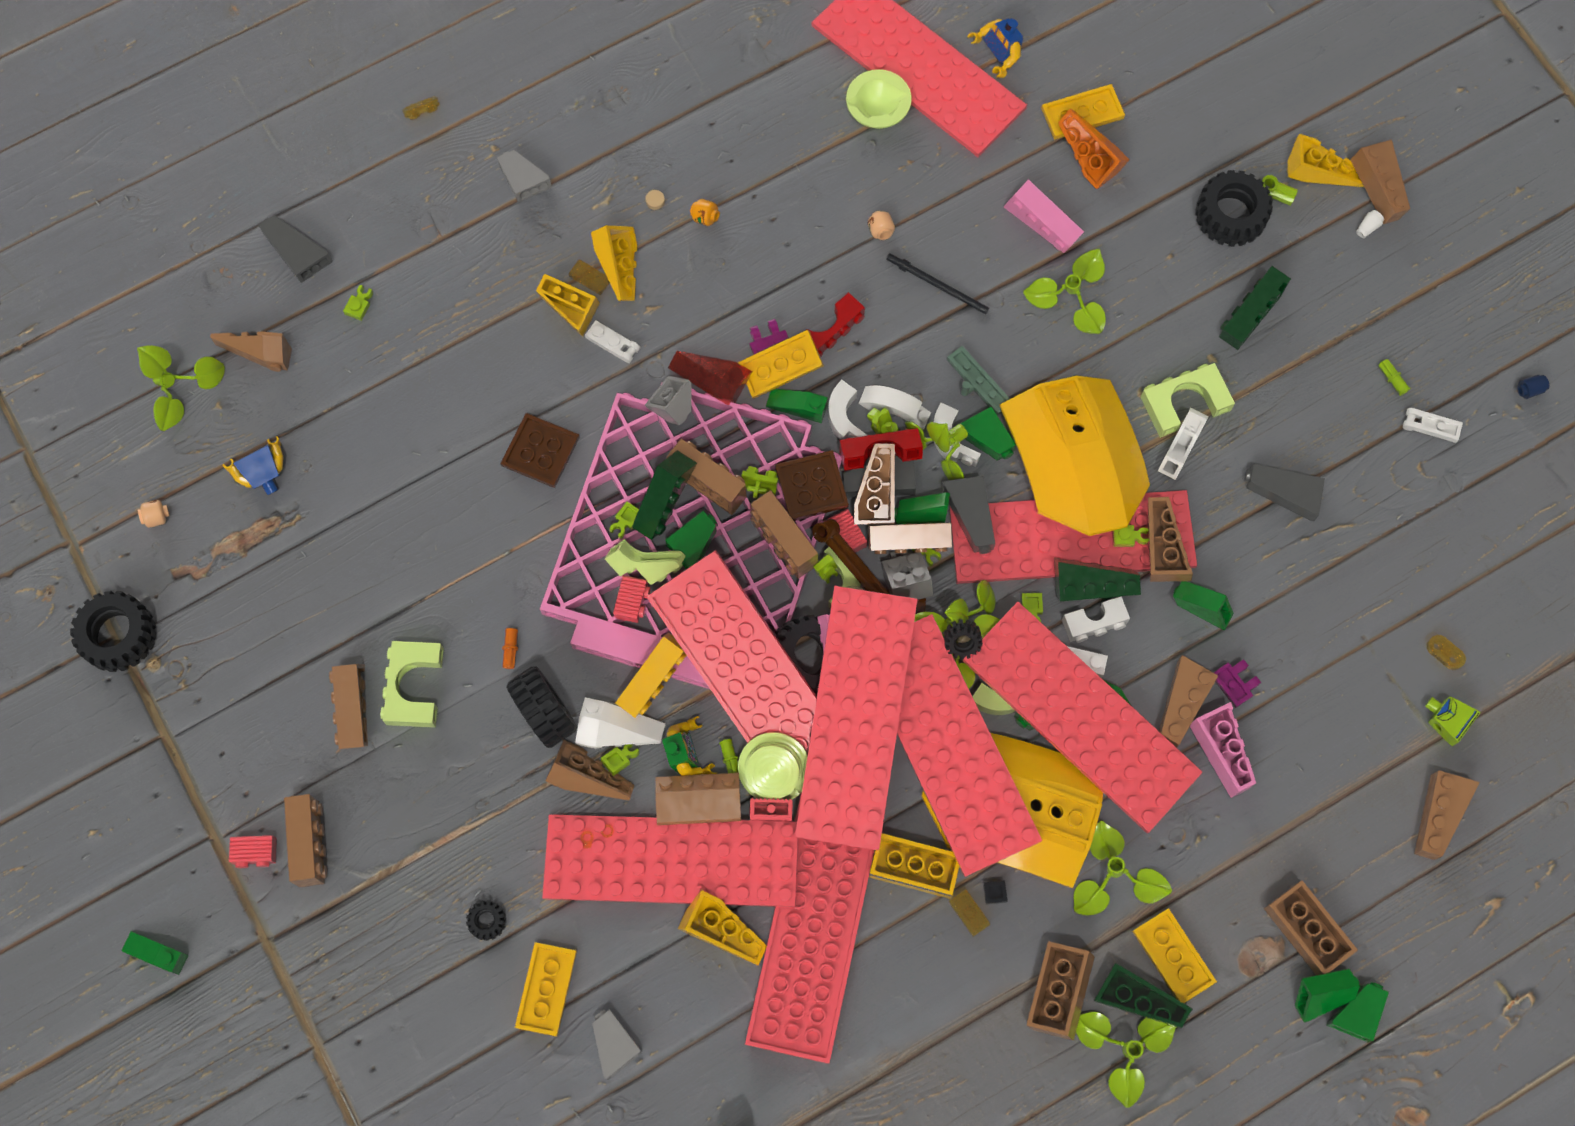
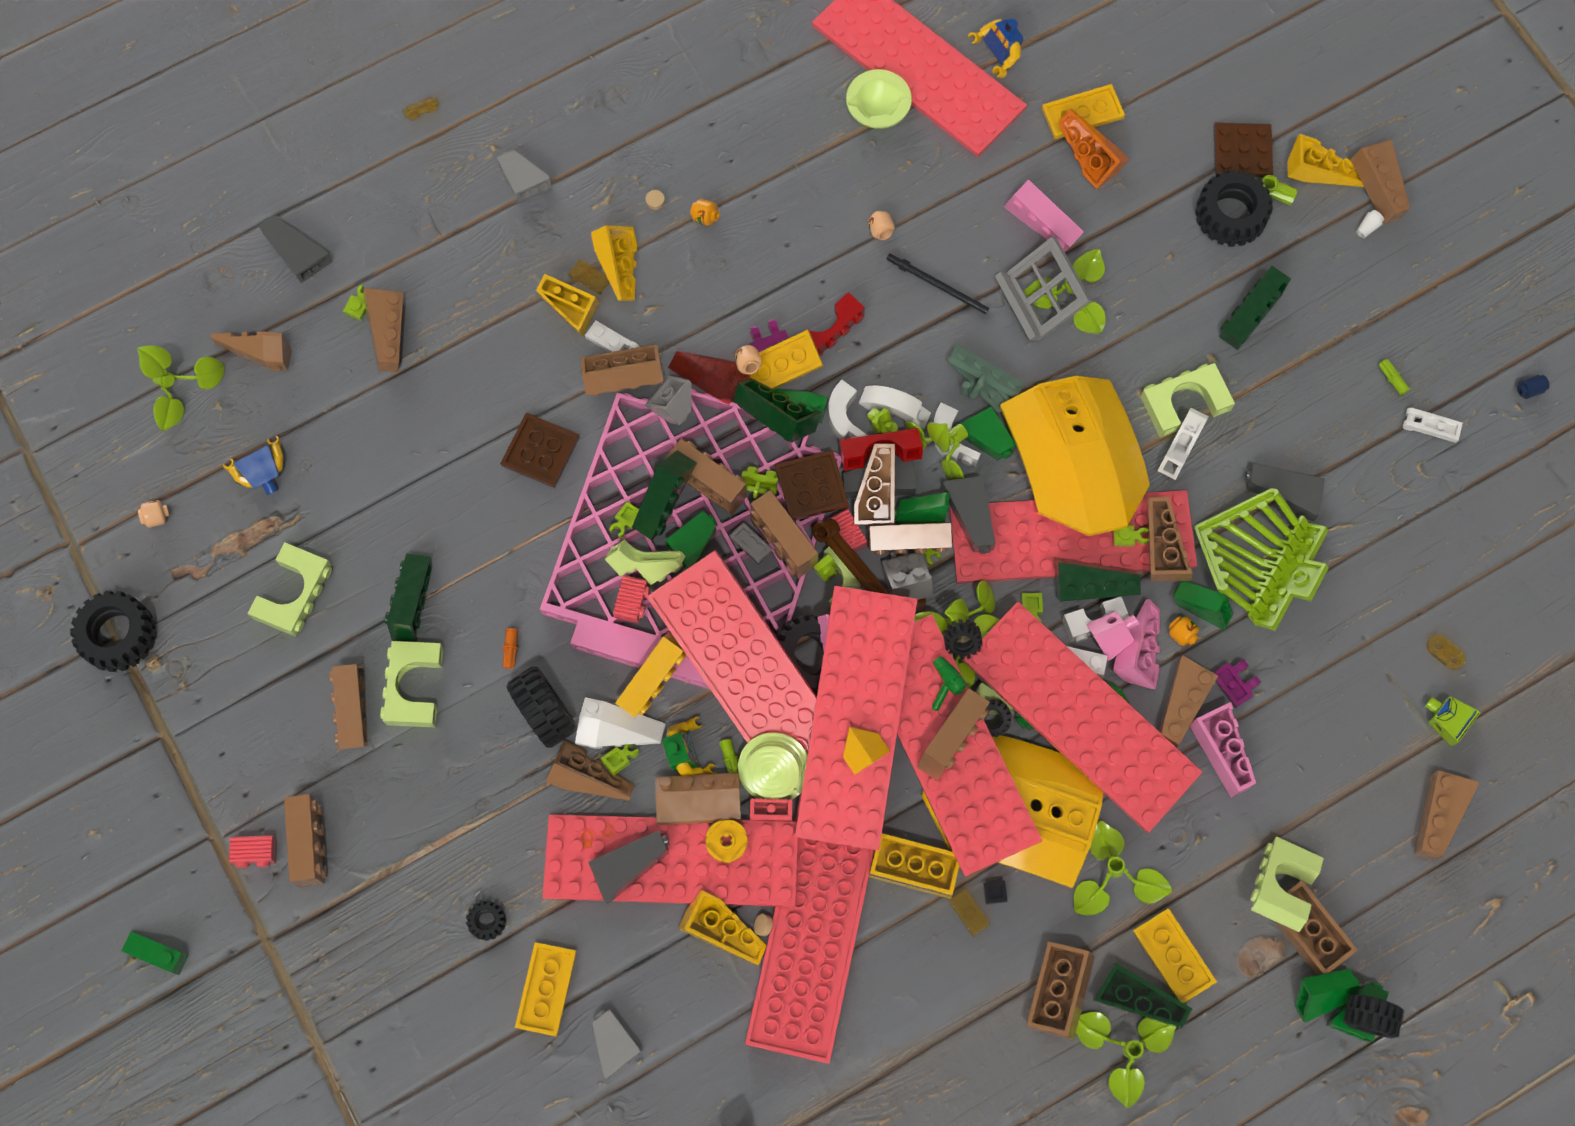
(291, 616): none -> yellowish green arch
(384, 320): none -> medium nougat wedge
(408, 597): none -> dark green wedge
(621, 370): none -> medium nougat brick
(625, 865): none -> dark grey slope
(725, 829): none -> yellow plate
(748, 359): none -> light nougat head
(750, 543): none -> light grey plate
(763, 925): none -> tan tile
(776, 410): none -> dark green wedge
(863, 749): none -> yellow slope
(951, 681): none -> green piece
(953, 734): none -> medium nougat wedge
(985, 373): none -> sand green plate
(1006, 717): none -> black tyre
(1023, 305): none -> light grey window
(1113, 633): none -> bright pink torso
(1138, 661): none -> bright pink wedge
(1184, 631): none -> light orange head
(1243, 148): none -> reddish brown plate
(1270, 898): none -> yellowish green arch
(1288, 576): none -> lime plate
(1373, 1016): none -> black tyre

